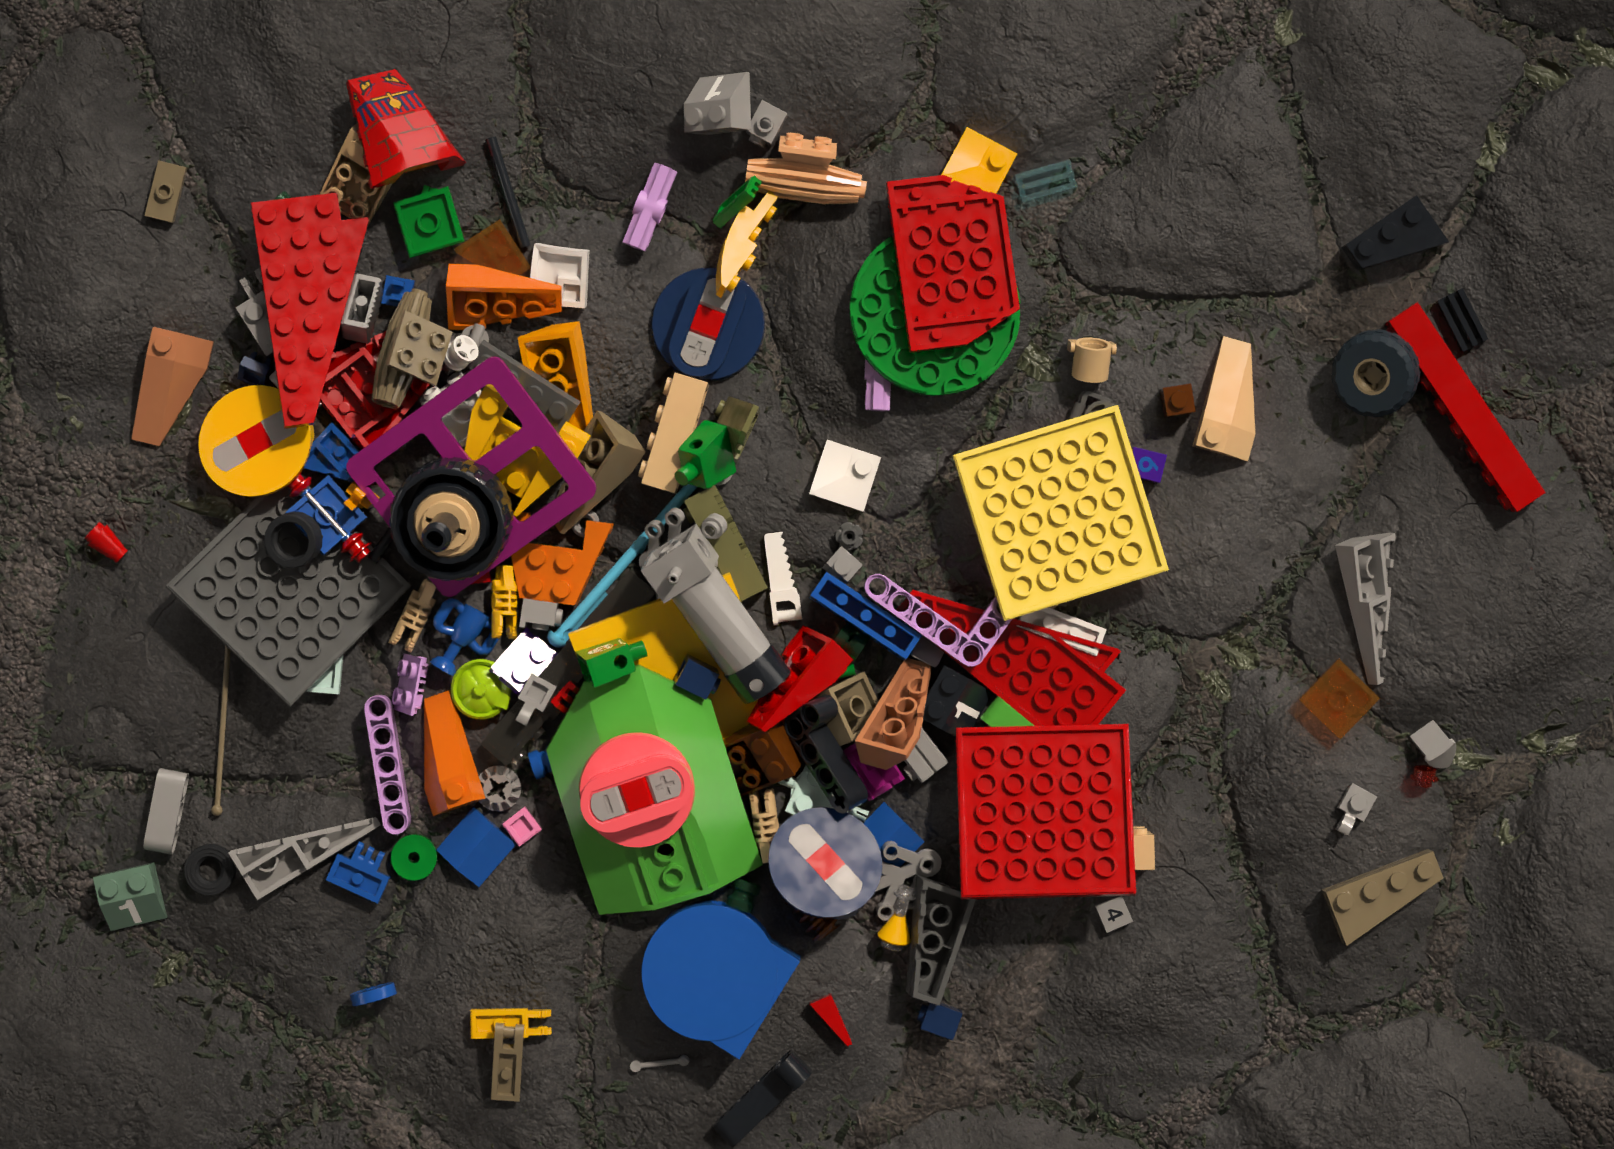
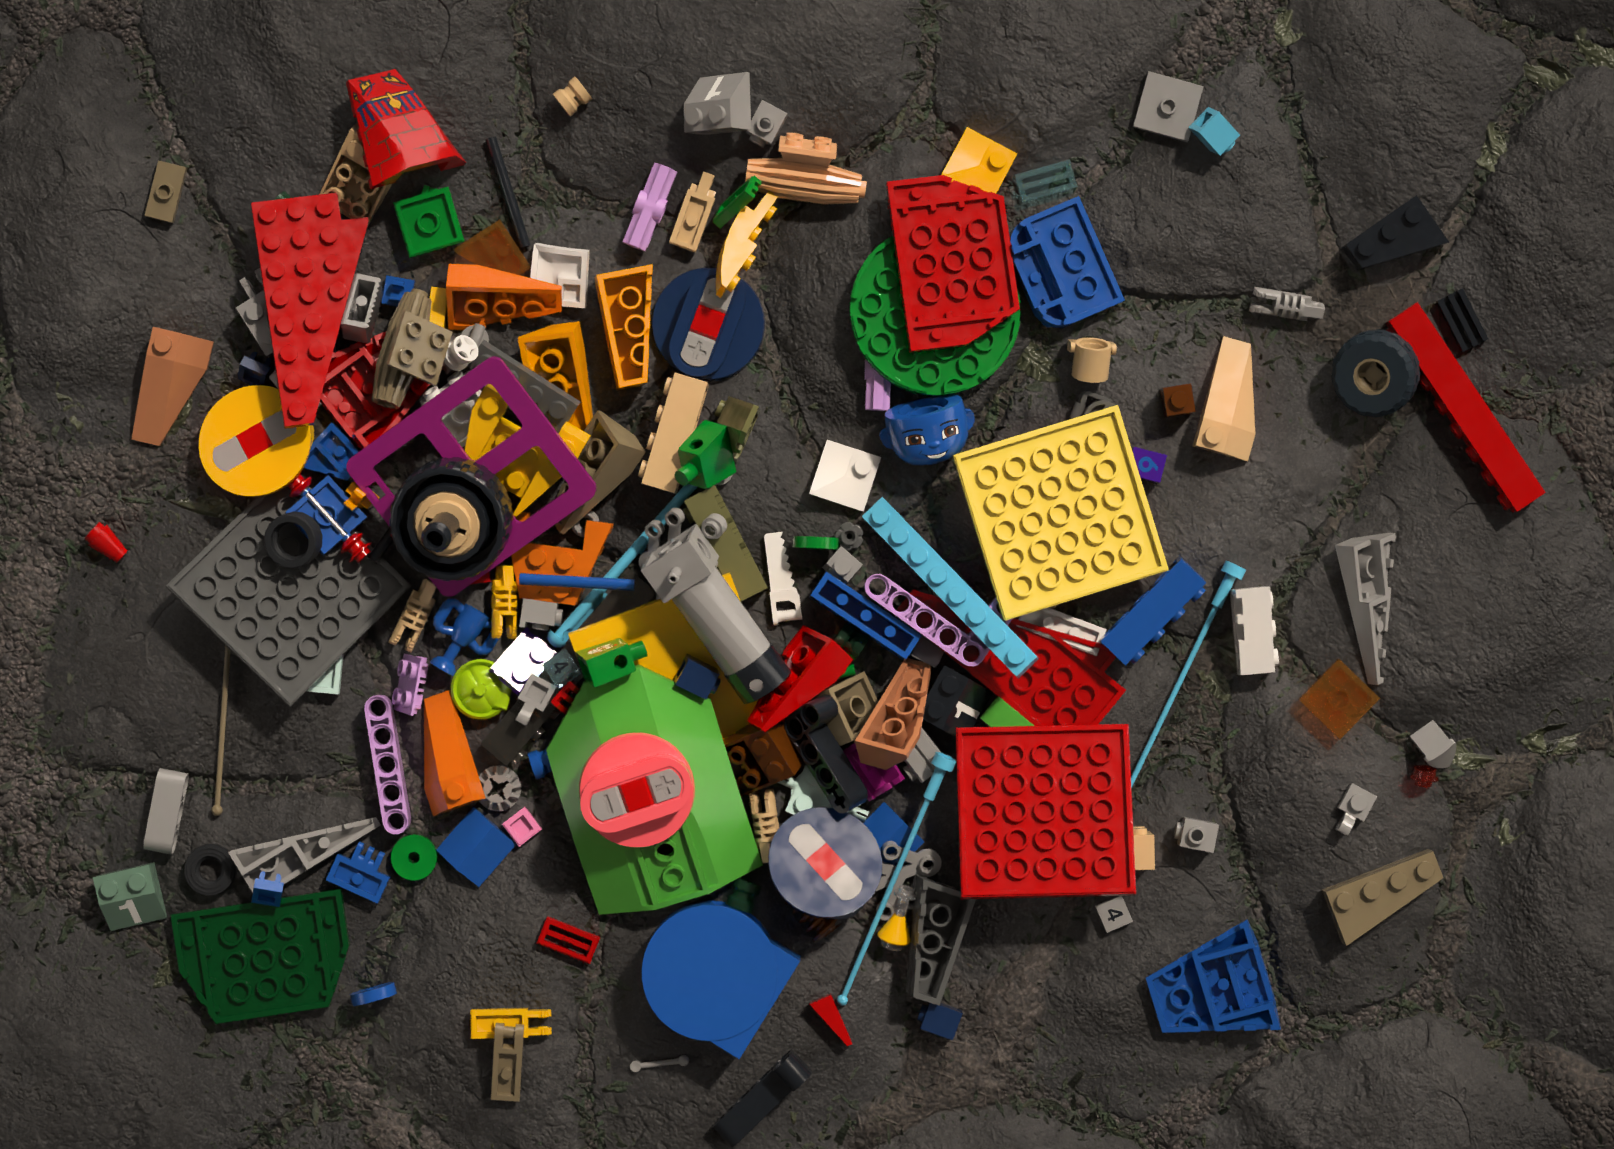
(264, 957): none -> dark green plate
(267, 891): none -> blue tile
(438, 306): none -> yellow piece
(561, 668): none -> clear light blue tile
(572, 96): none -> tan wheel
(576, 582): none -> blue bar
(591, 948): none -> red tile
(625, 314): none -> light orange wedge
(694, 214): none -> tan hinge
(815, 542): none -> green piece
(927, 429): none -> blue piece
(943, 763): none -> medium azure piece
(950, 587): none -> medium azure plate
(1063, 265): none -> blue plate
(1154, 611): none -> blue wedge
(1167, 106): none -> light grey plate
(1196, 834): none -> light grey brick
(1214, 131): none -> medium azure brick
(1216, 987): none -> blue wedge
(1232, 572): none -> medium azure piece
(1253, 630): none -> white wedge
(1287, 305): none -> light grey hinge

